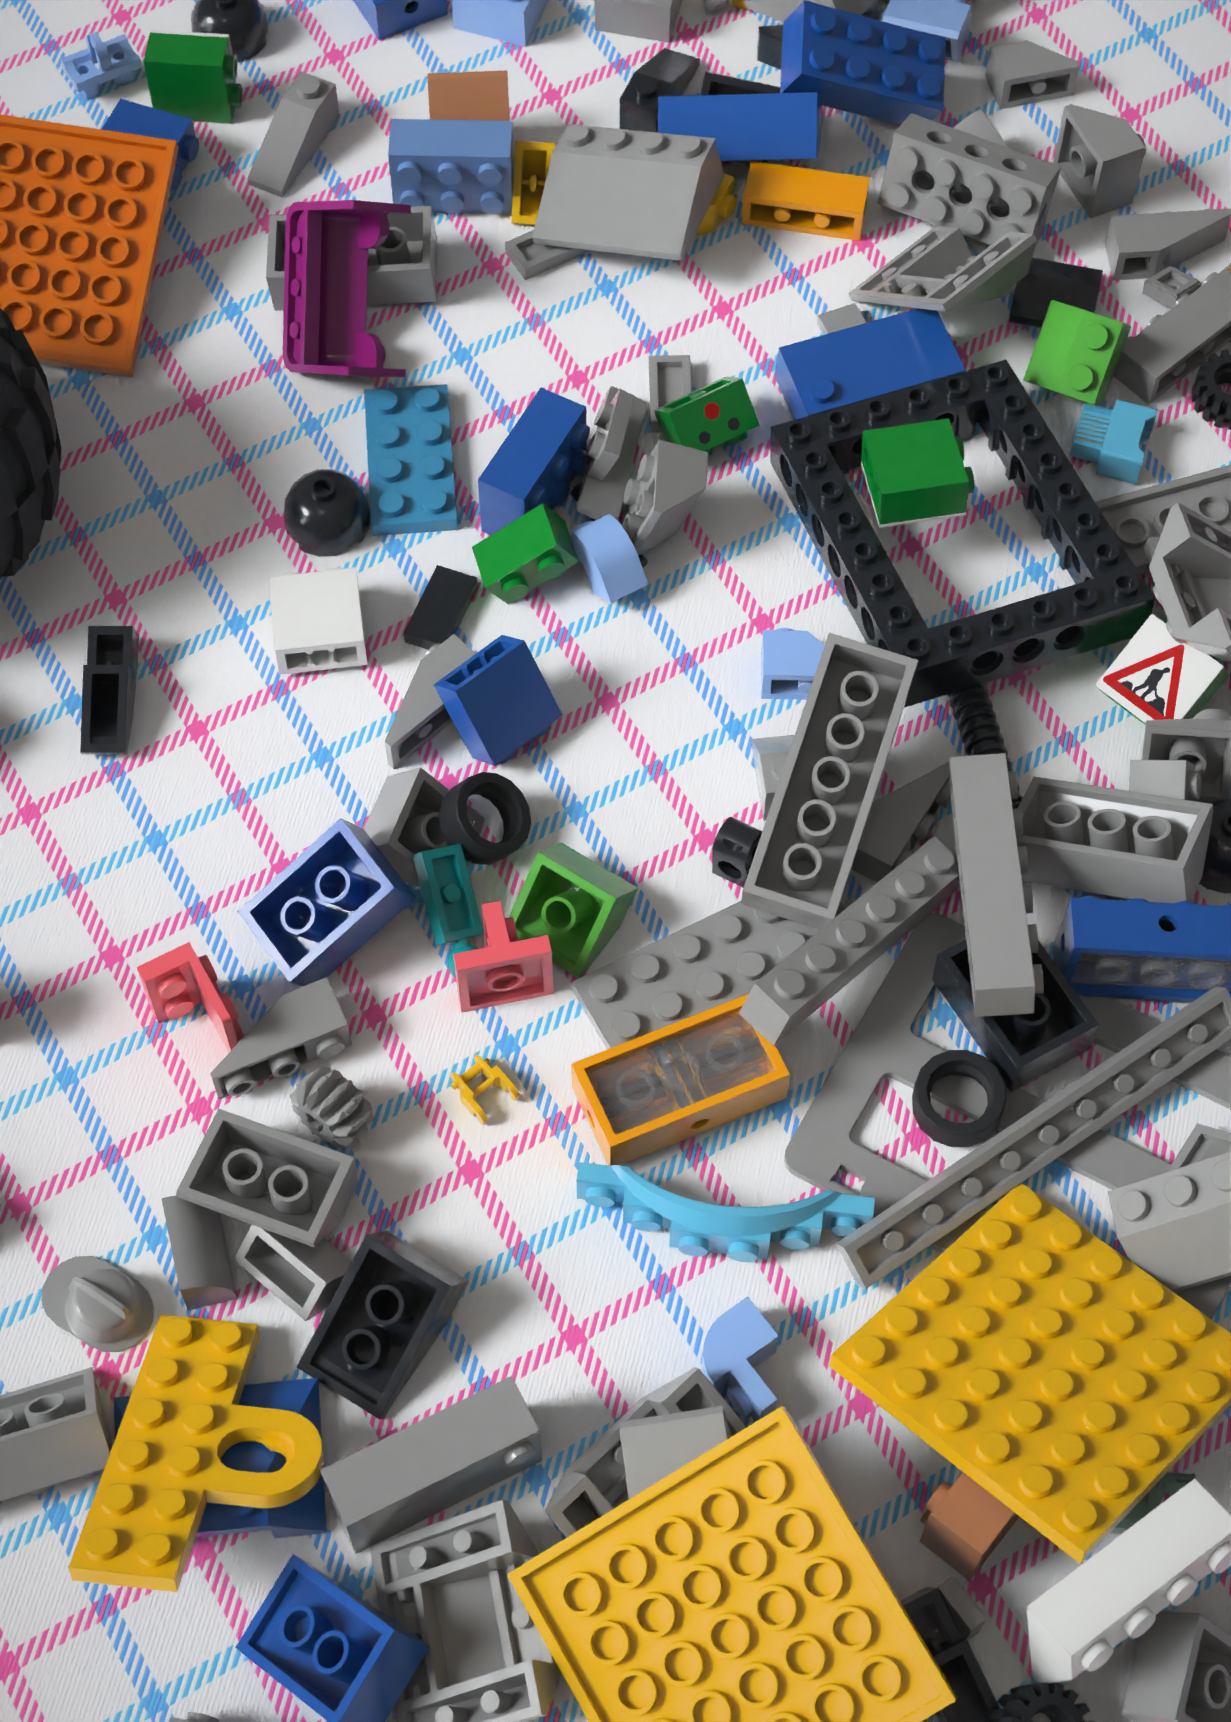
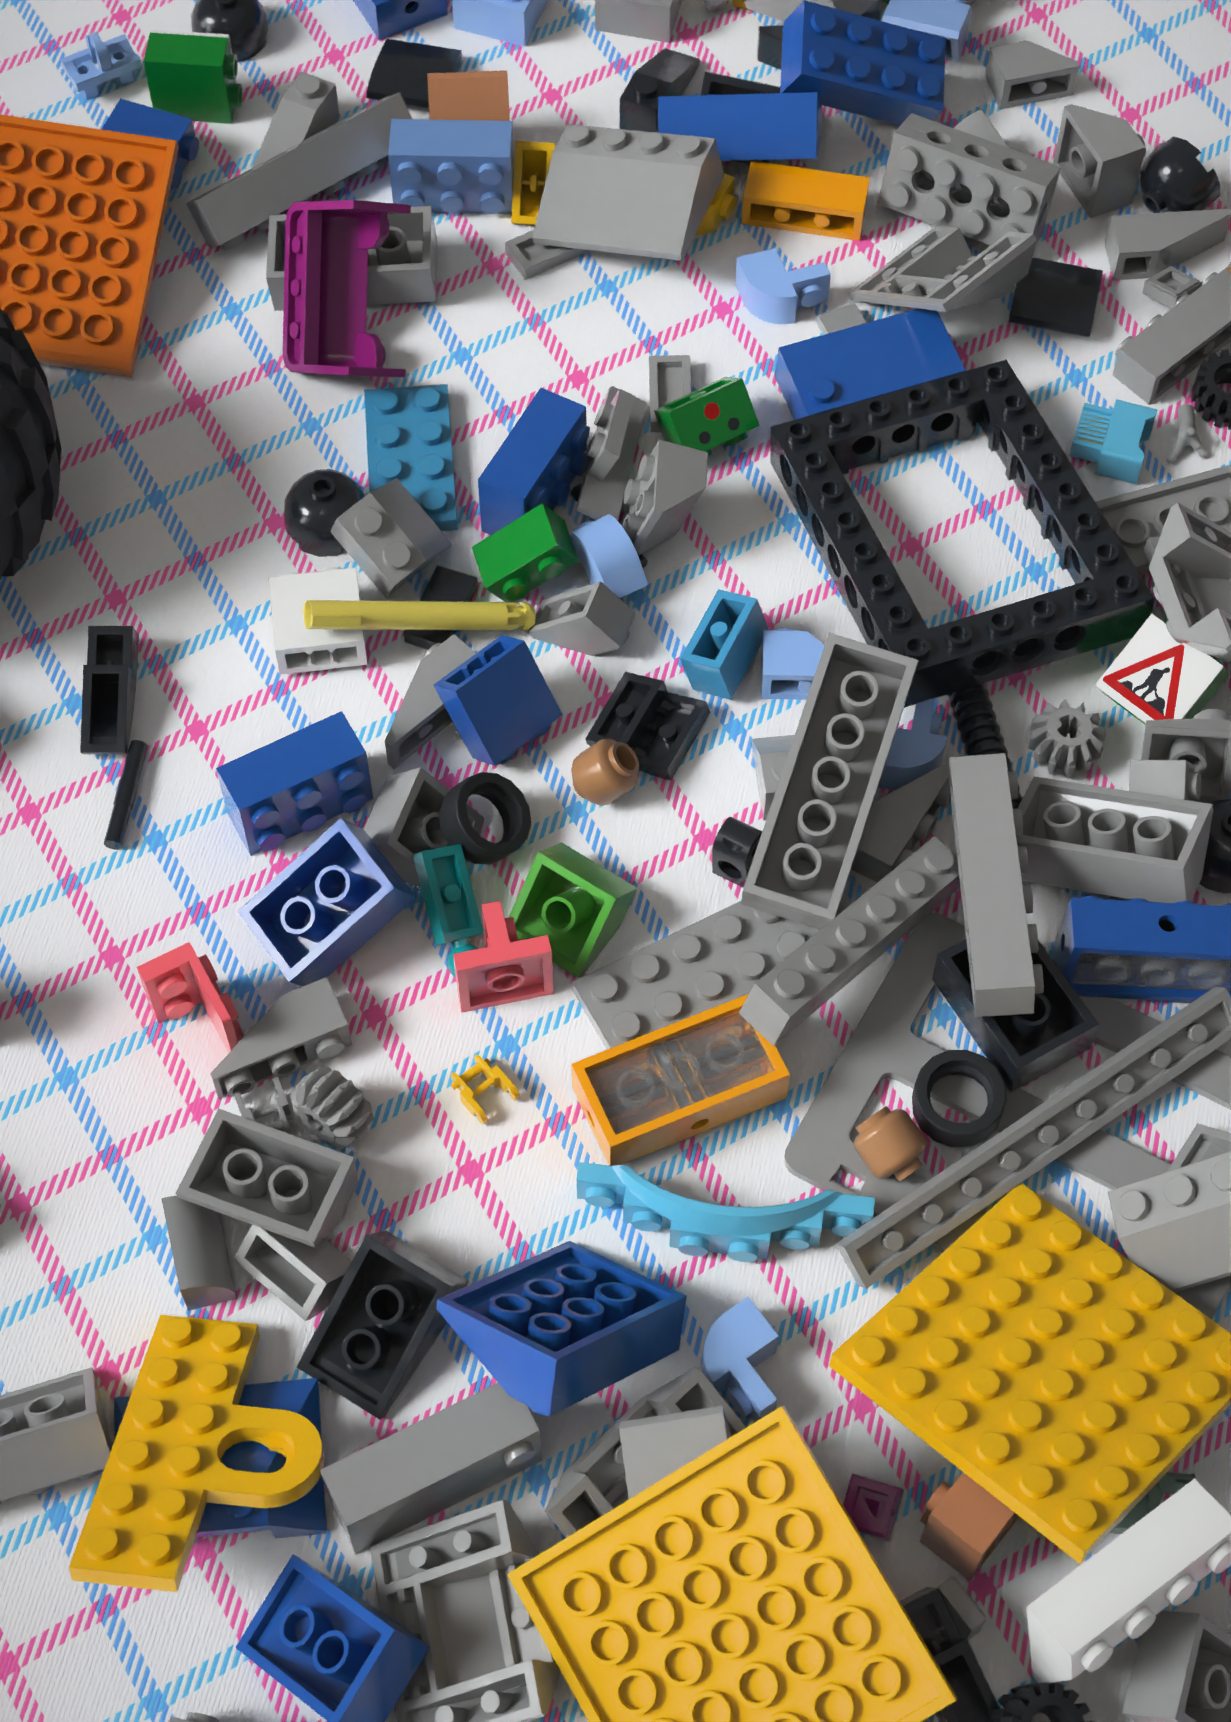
(97, 1303): light grey piece -> none
(125, 794): none -> black piece
(281, 1105): none -> light grey piece
(296, 783): none -> blue brick
(297, 174): none -> light grey brick
(389, 536): none -> light grey slope
(404, 70): none -> black slope
(417, 615): none -> light yellow piece
(565, 1325): none -> blue slope
(584, 620): none -> light grey slope
(605, 771): none -> medium nougat head
(651, 722): none -> black slope
(724, 644): none -> dark azure brick
(773, 292): none -> light blue brick
(872, 1506): none -> magenta tile
(890, 1144): none -> medium nougat head
(915, 750): none -> light blue brick
(916, 472): green piece -> none
(1066, 738): none -> light grey gear
(1077, 353): bright green slope -> none
(1176, 179): none -> black cylinder
(1187, 434): none -> light grey bar

